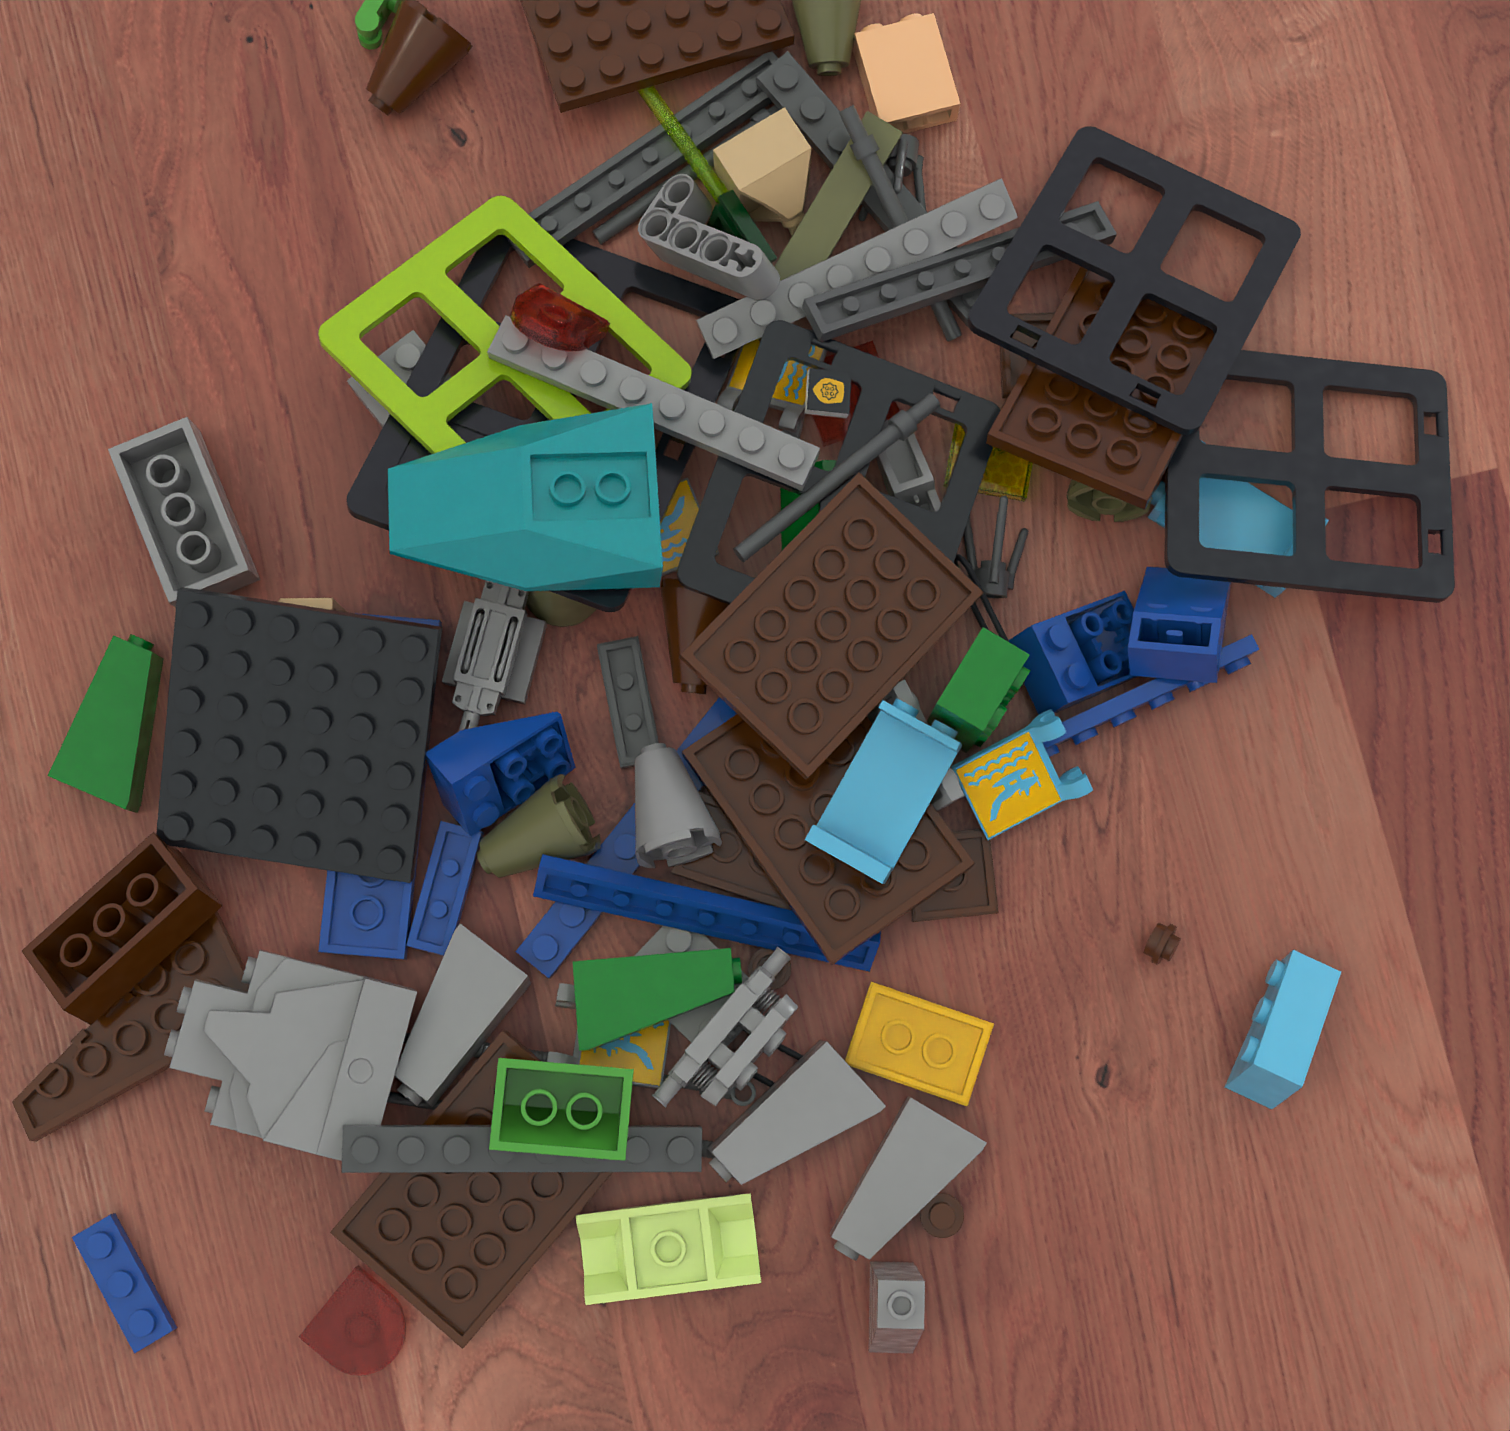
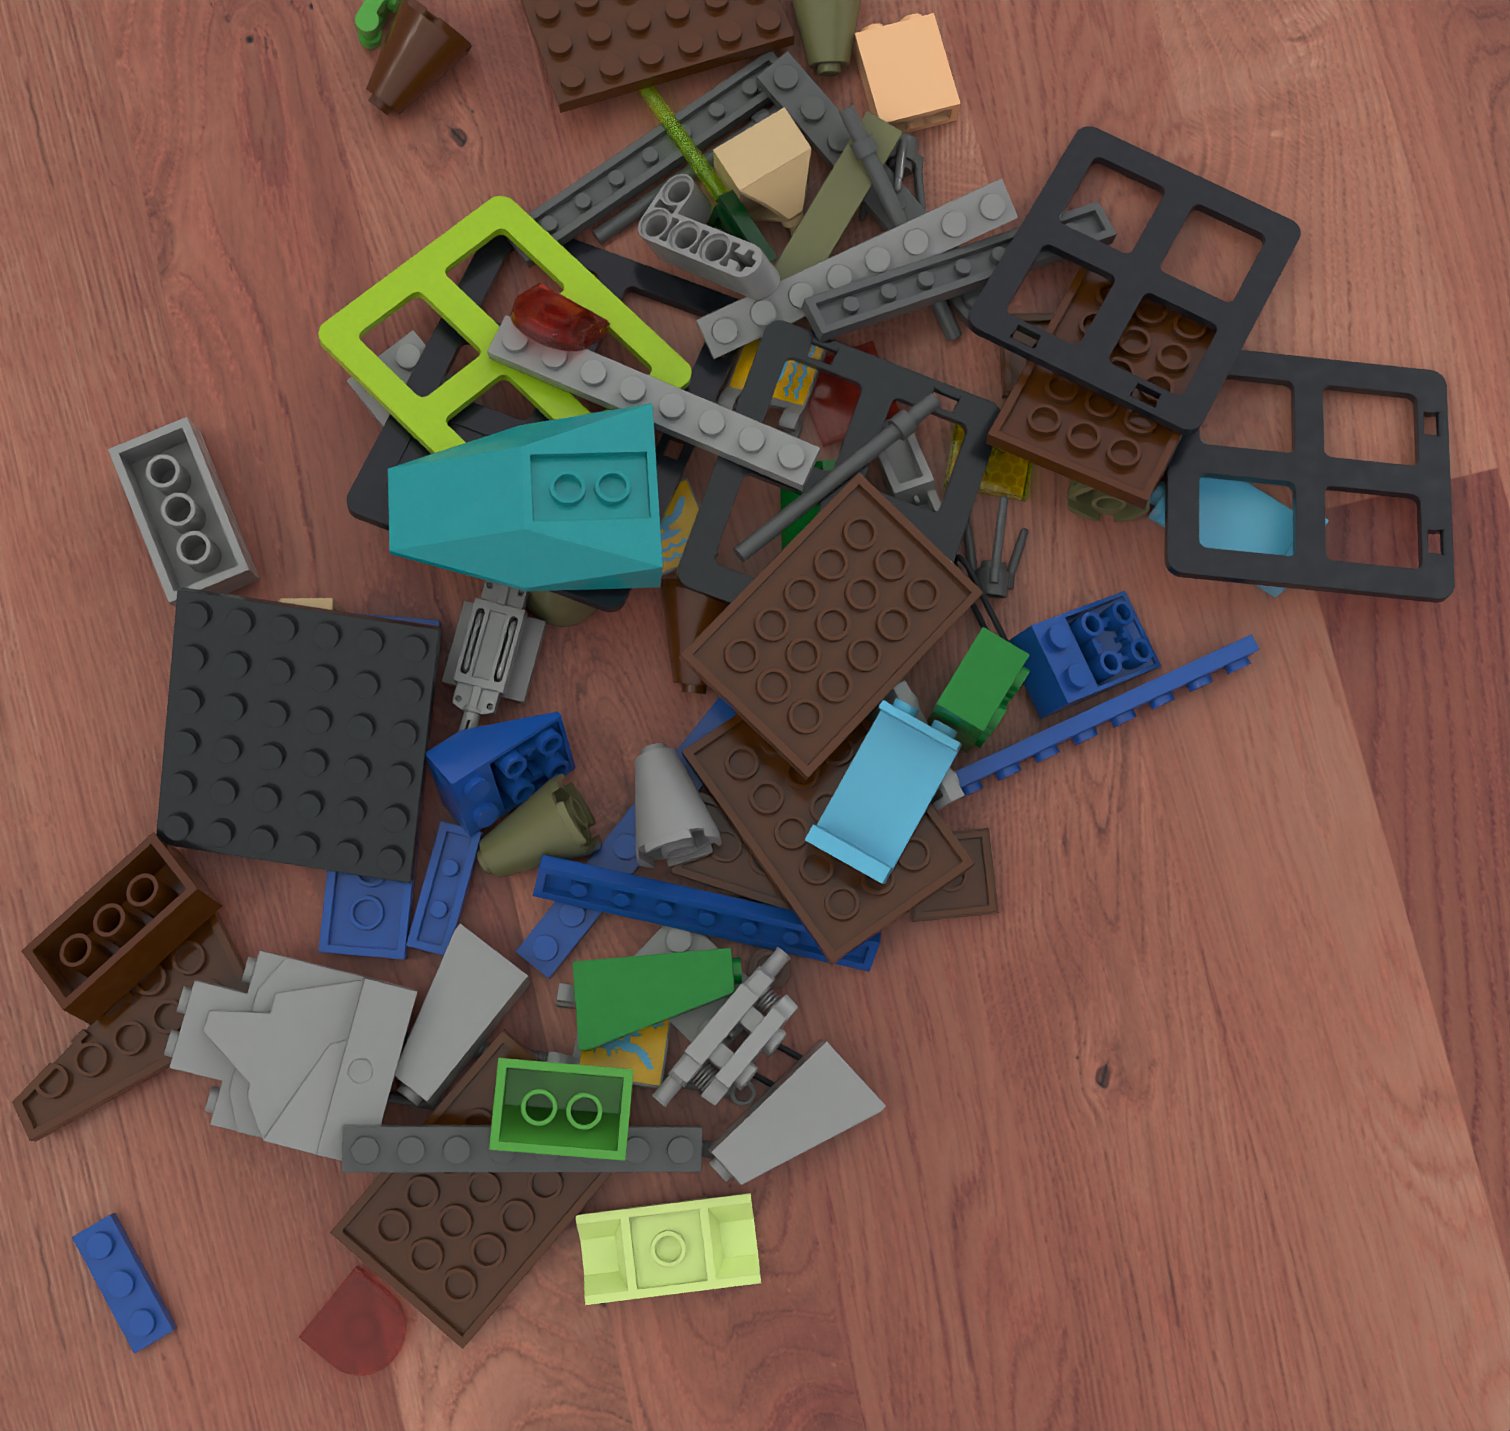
(114, 726): green slope -> none
(627, 698): dark grey tile -> none
(828, 393): black tile -> none
(895, 1307): light grey slope -> none
(903, 1176): light grey slope -> none
(918, 1043): yellow tile -> none
(942, 1216): reddish brown plate -> none
(1017, 777): flag -> none
(1162, 943): reddish brown plate -> none
(1178, 627): blue slope -> none
(1284, 1030): medium azure wedge -> none

